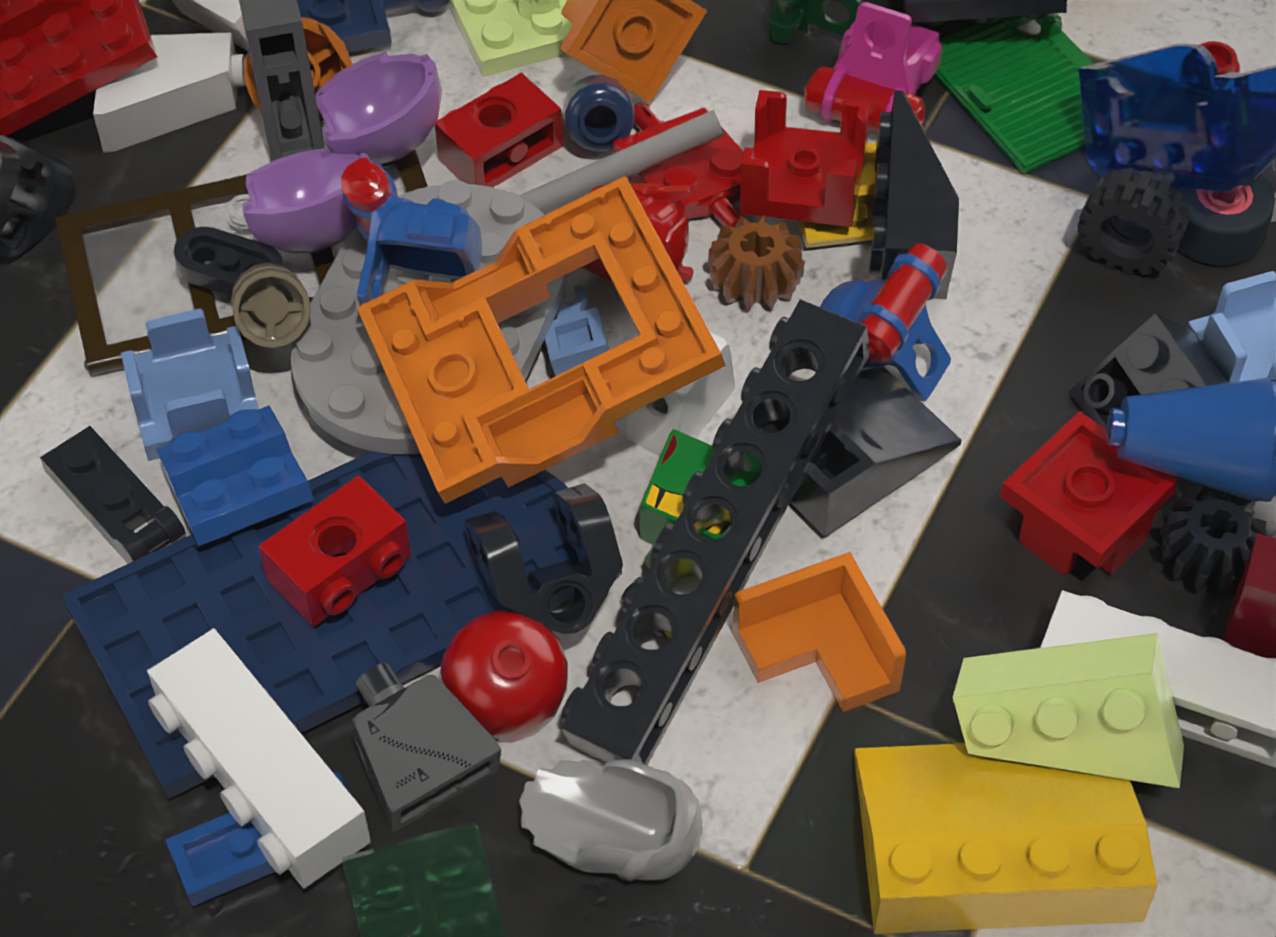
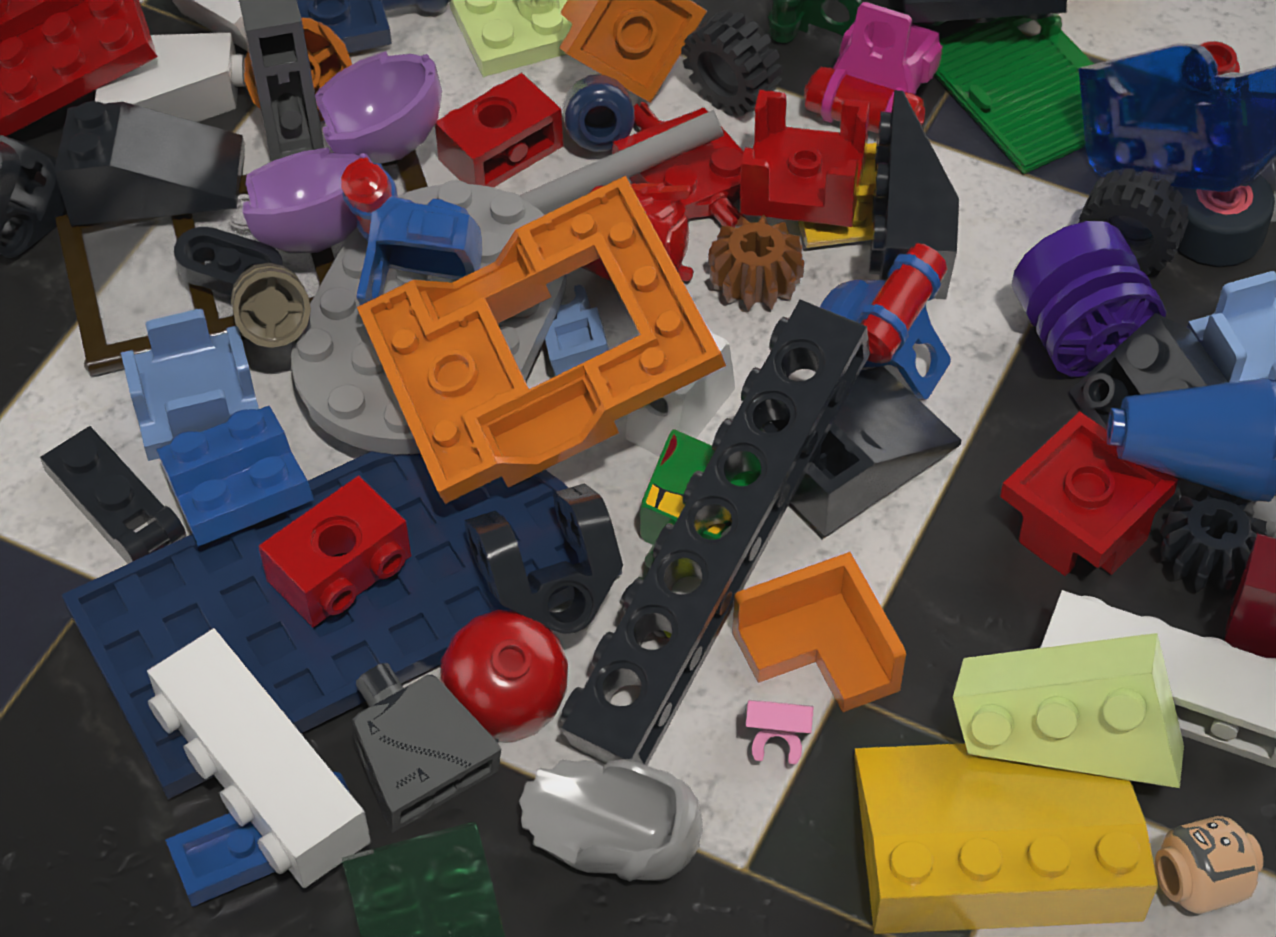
(144, 164): none -> black slope
(731, 62): none -> black tyre
(781, 721): none -> bright pink tile
(1084, 294): none -> dark purple wheel
(1208, 864): none -> light nougat head

